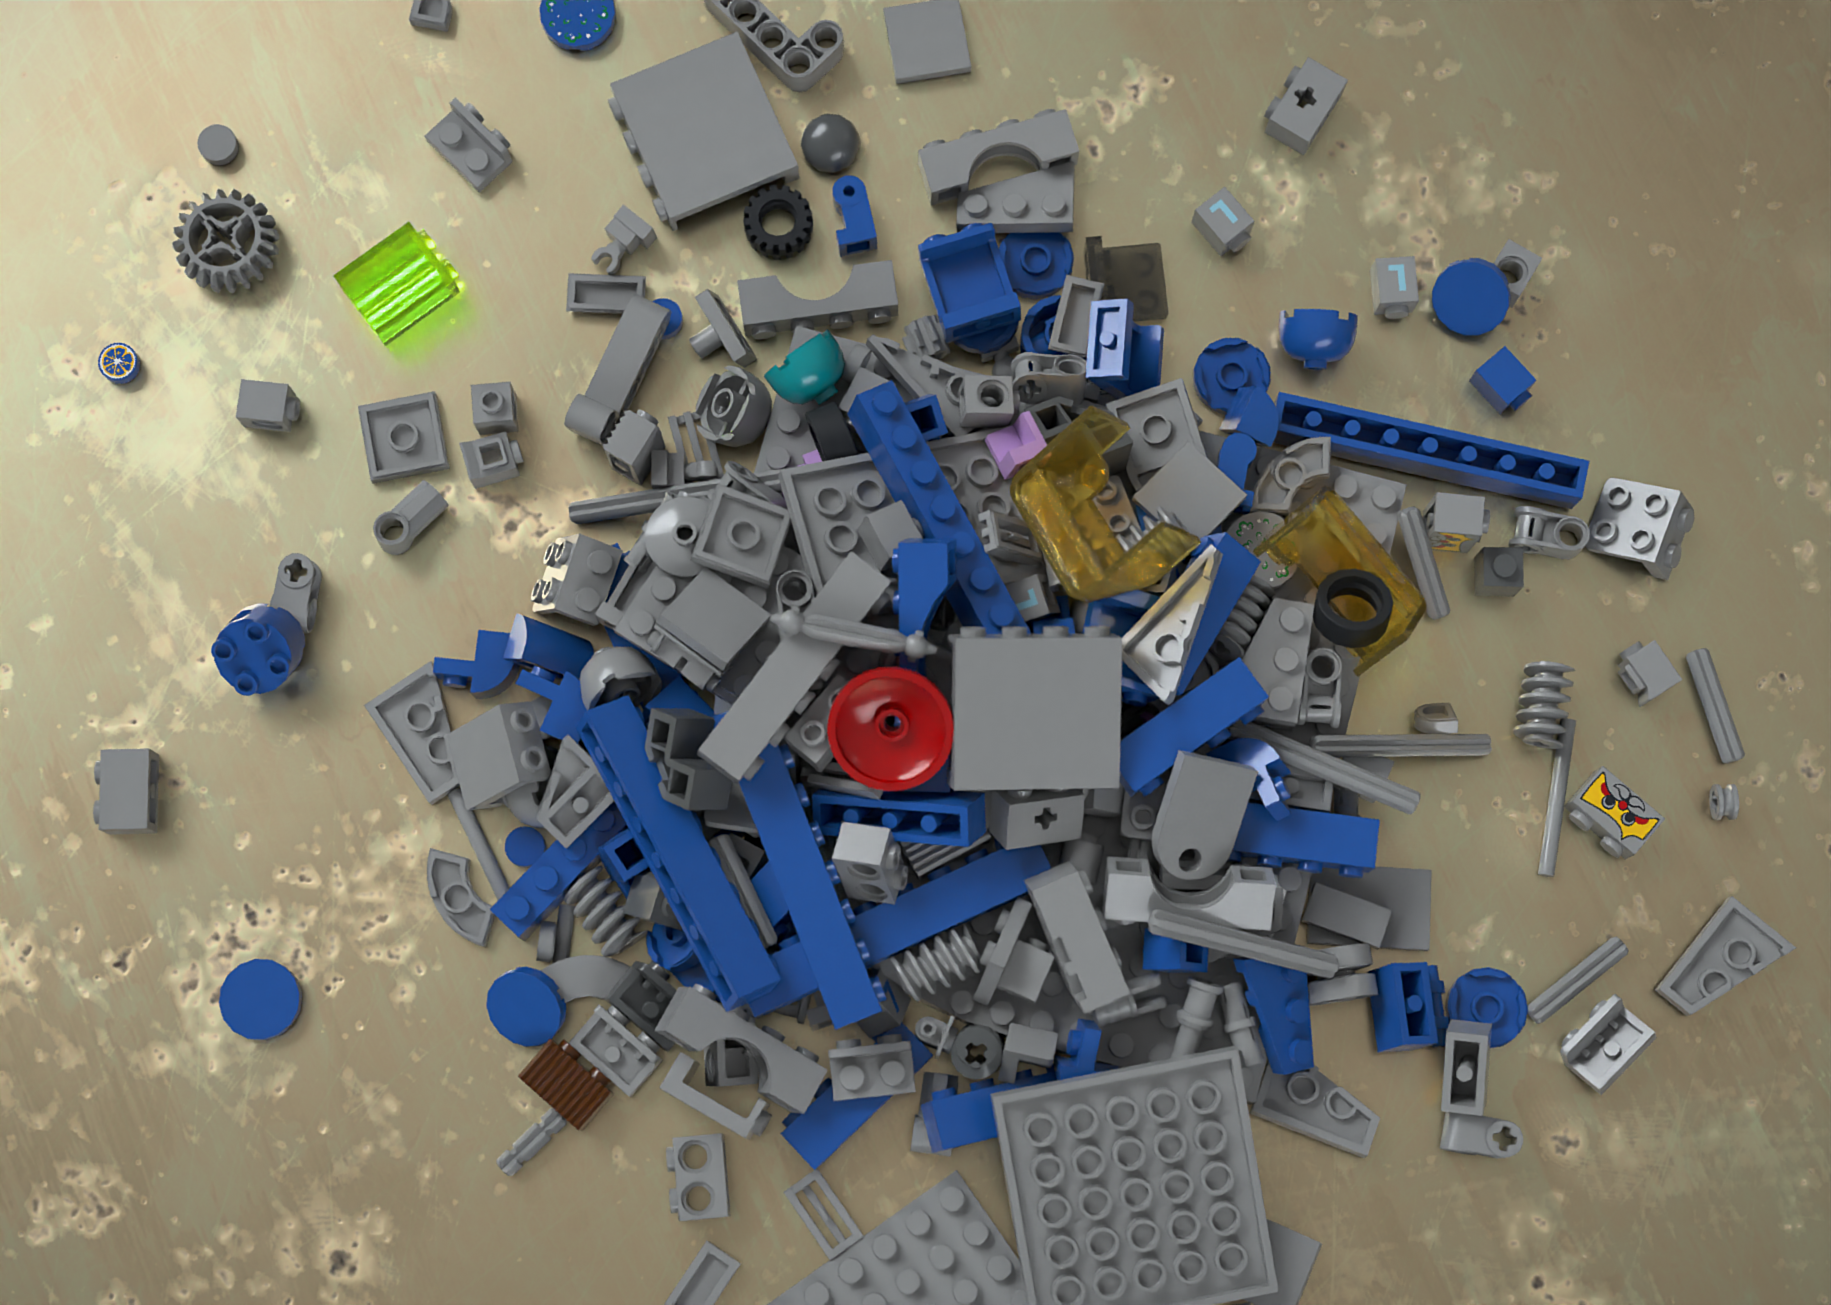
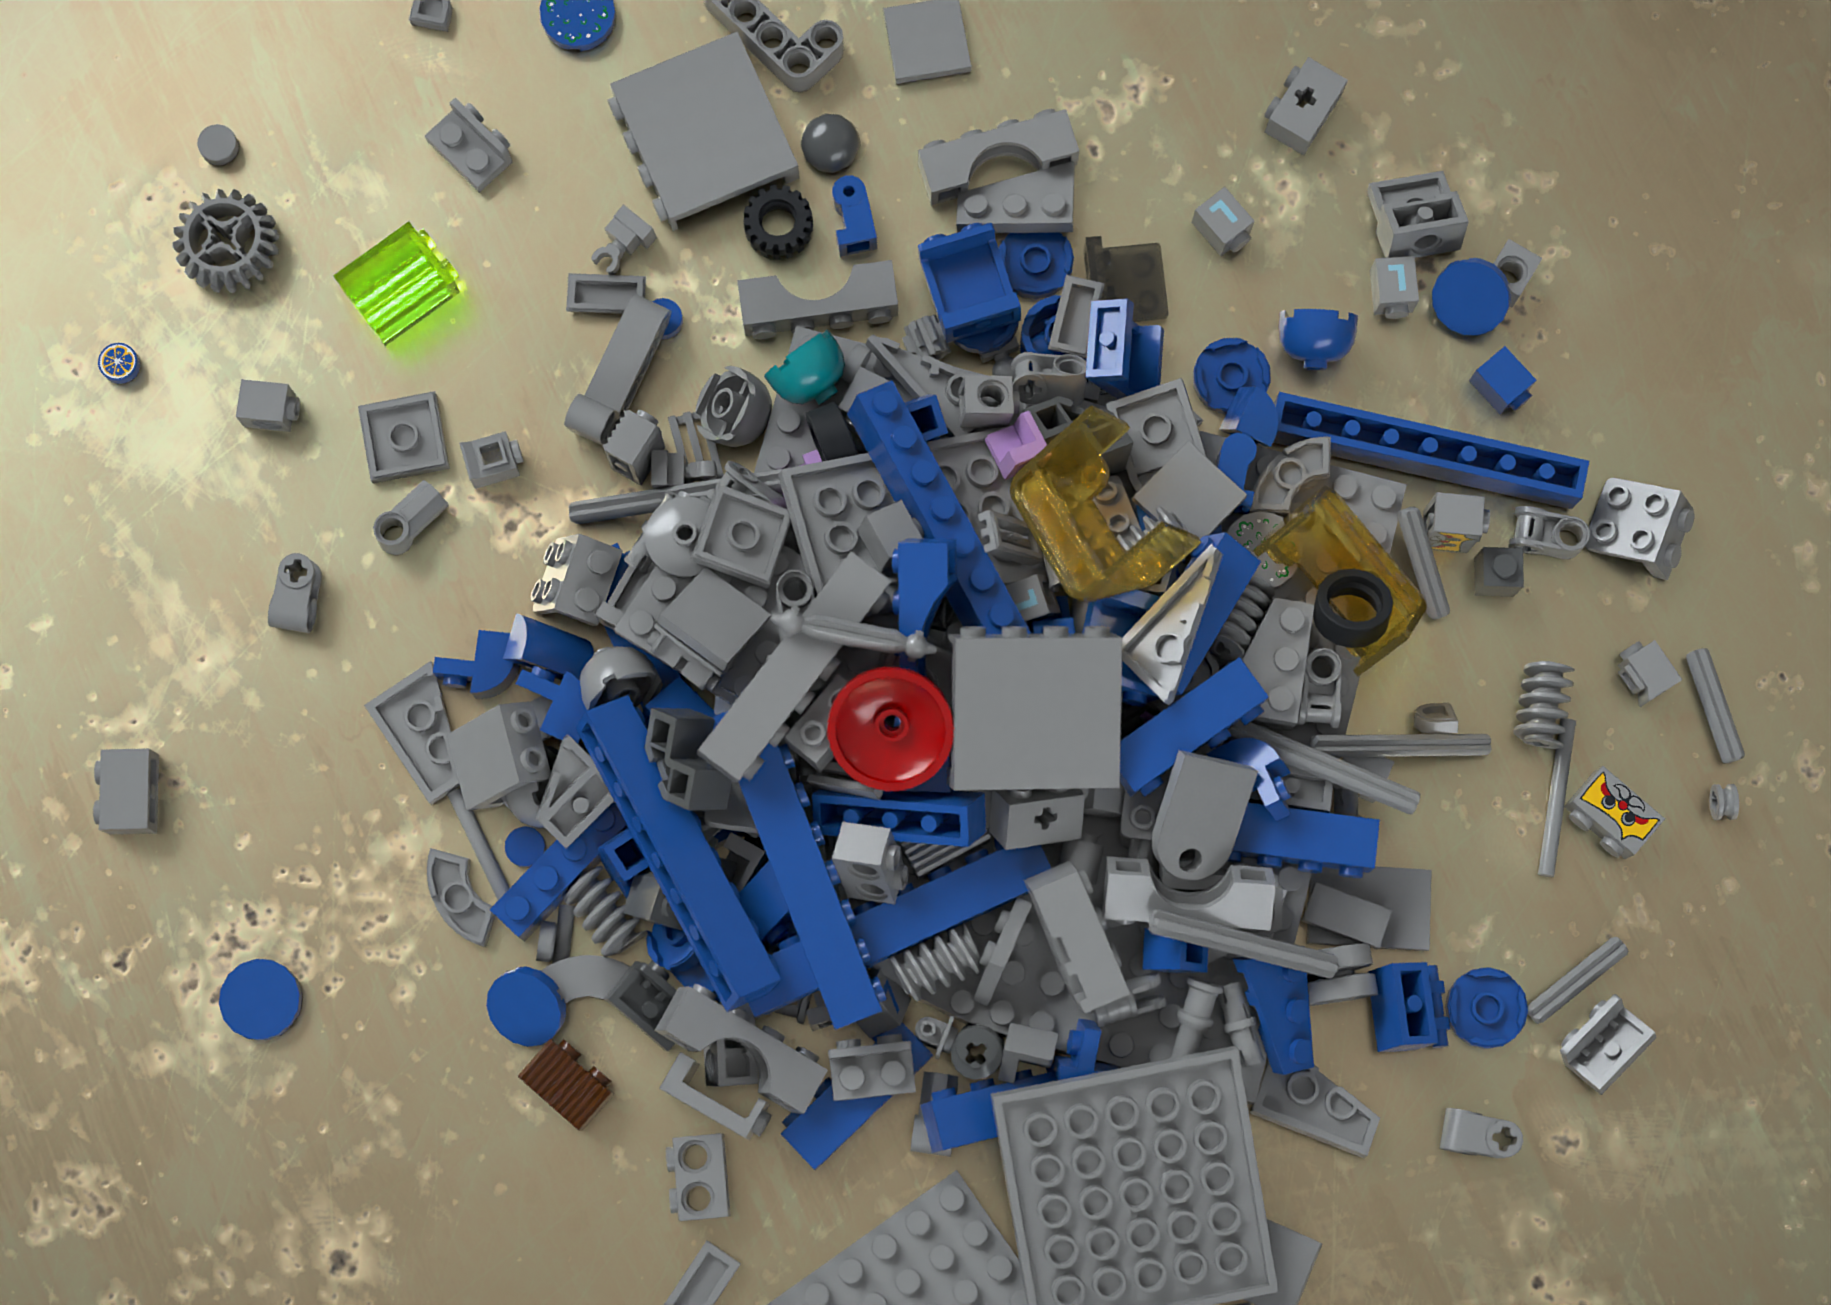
(259, 649): blue brick -> none
(494, 408): light grey brick -> none
(531, 1142): light grey axle -> none
(616, 1050): light grey bracket -> none
(720, 332): light grey tile -> none
(738, 876): light grey axle -> none
(803, 1185): light grey tile -> none
(1026, 969): light grey brick -> none
(1417, 215): none -> light grey brick
(1466, 1067): light grey brick -> none
(1722, 956): light grey wing -> none

